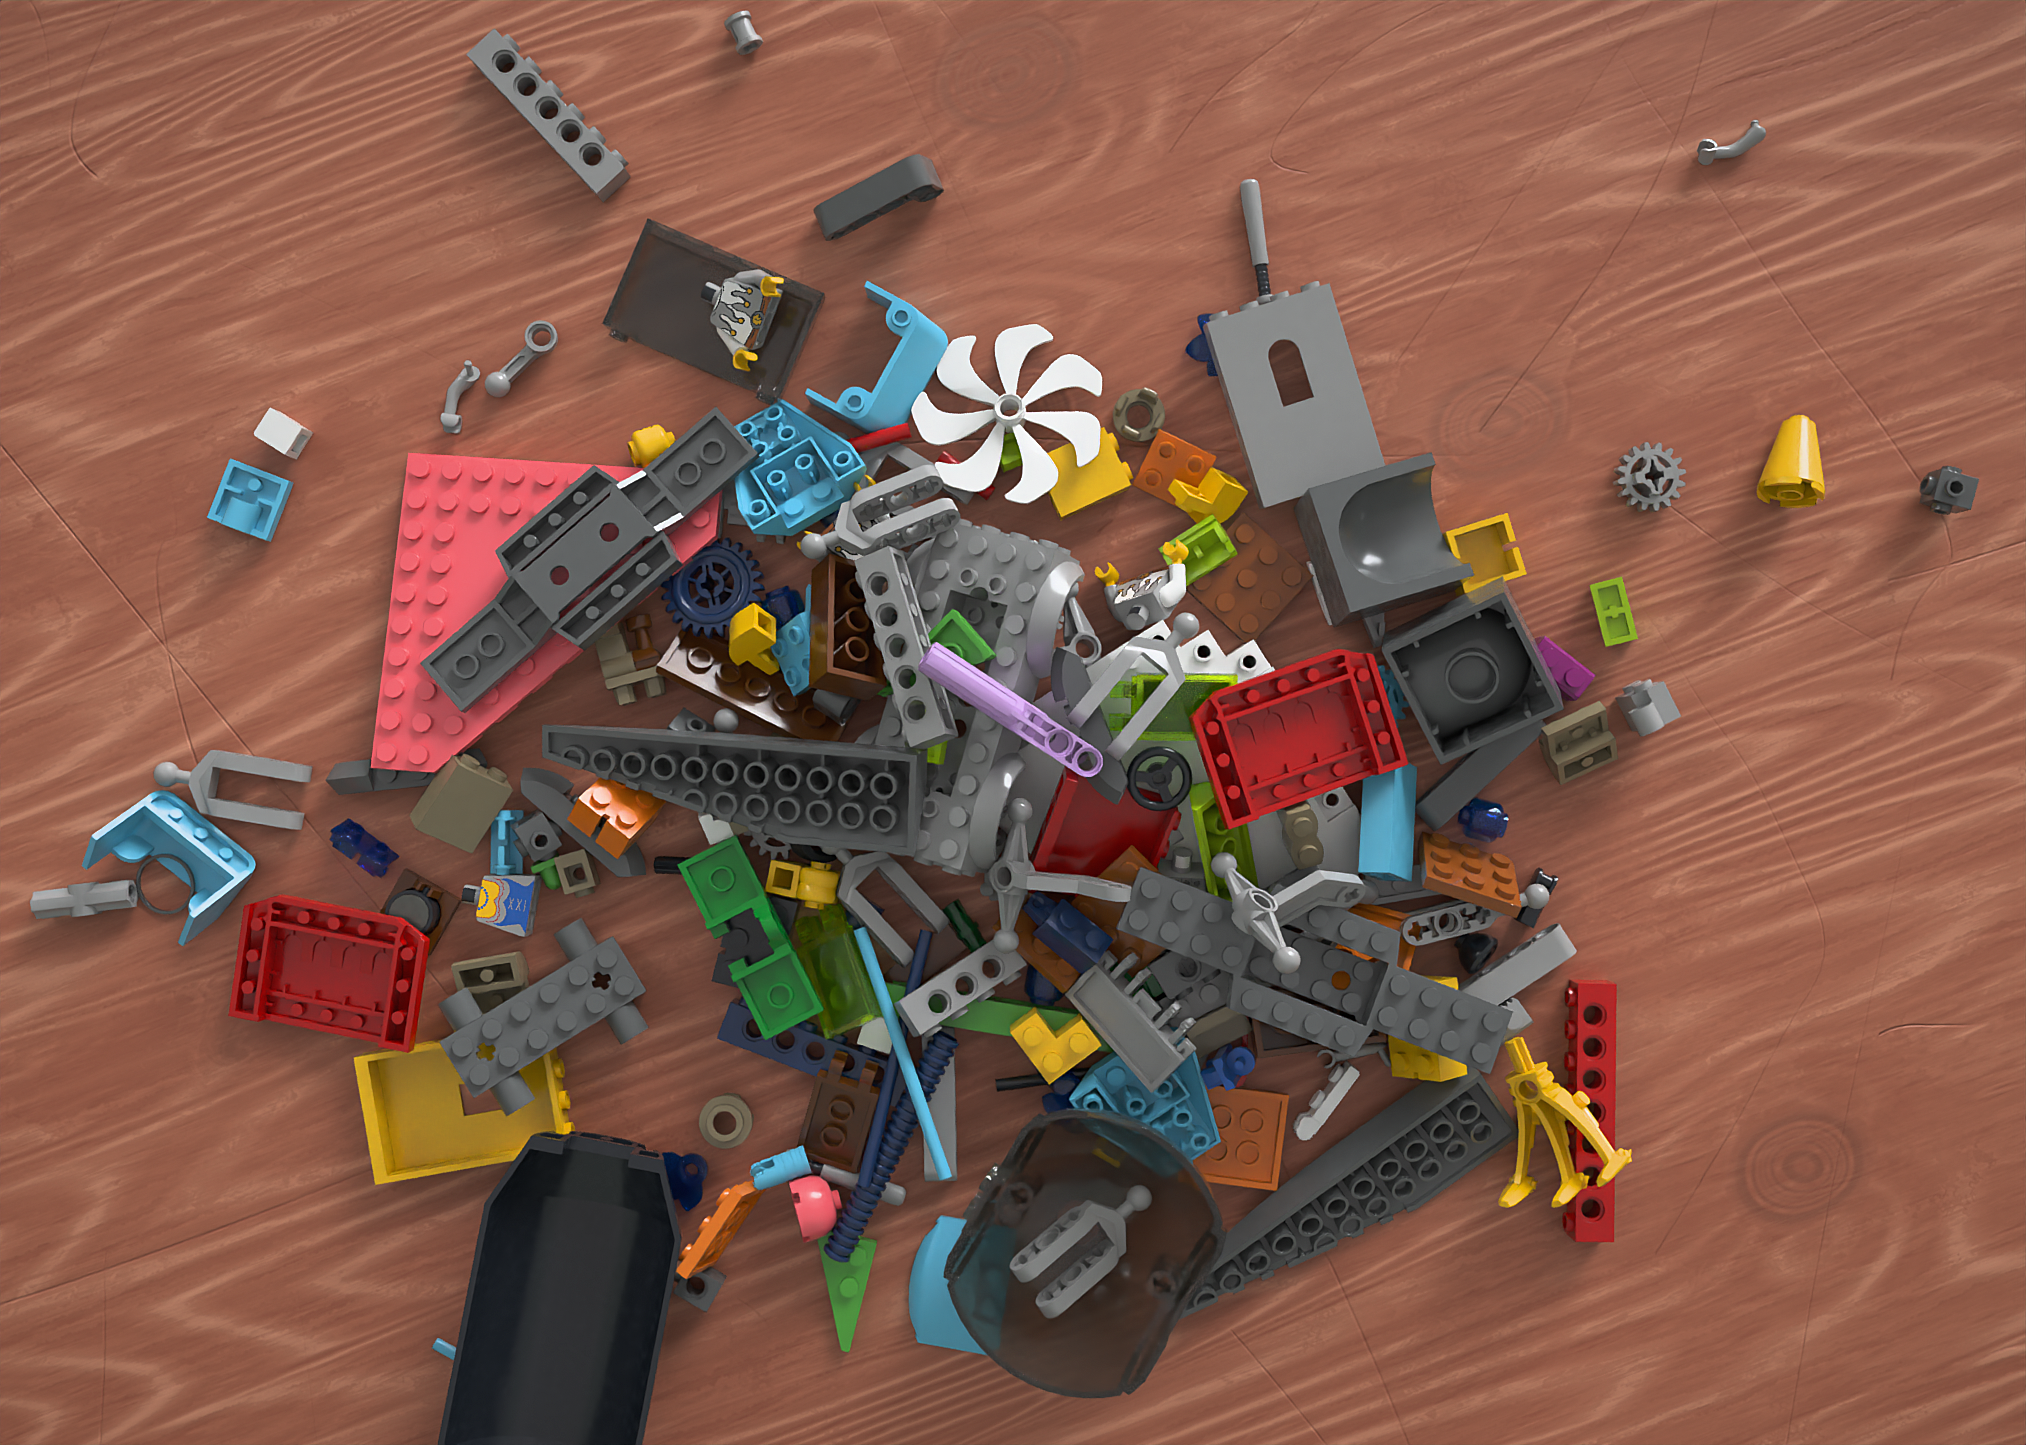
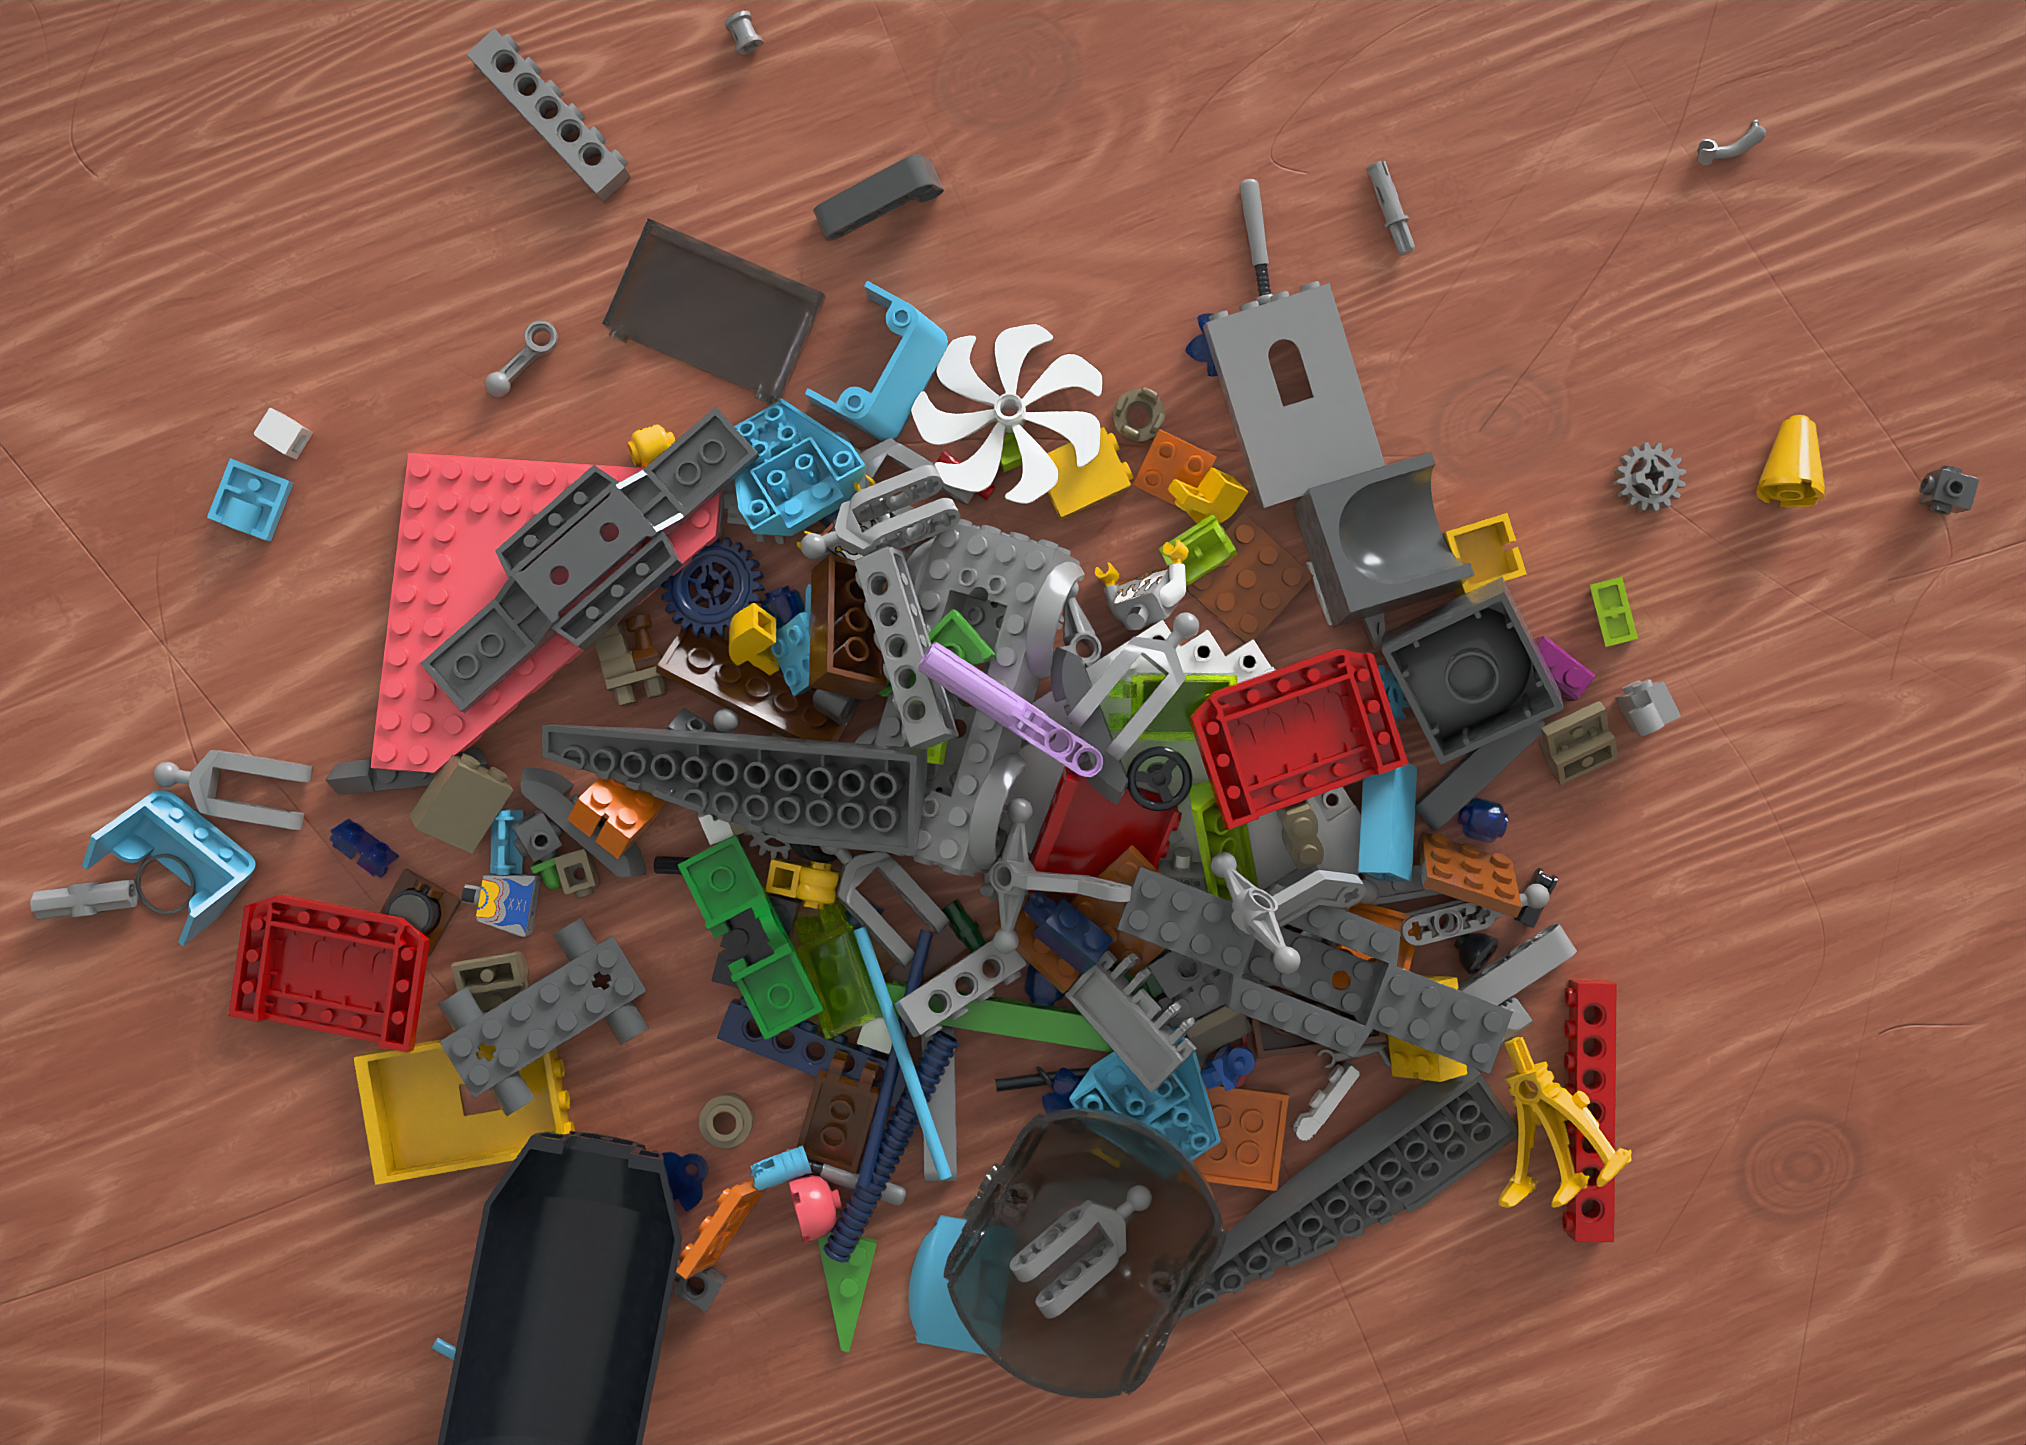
(468, 376): light grey piece -> none
(743, 312): torso -> none
(880, 438): red piece -> none
(1054, 1051): yellow brick -> none
(1391, 207): none -> light grey axle

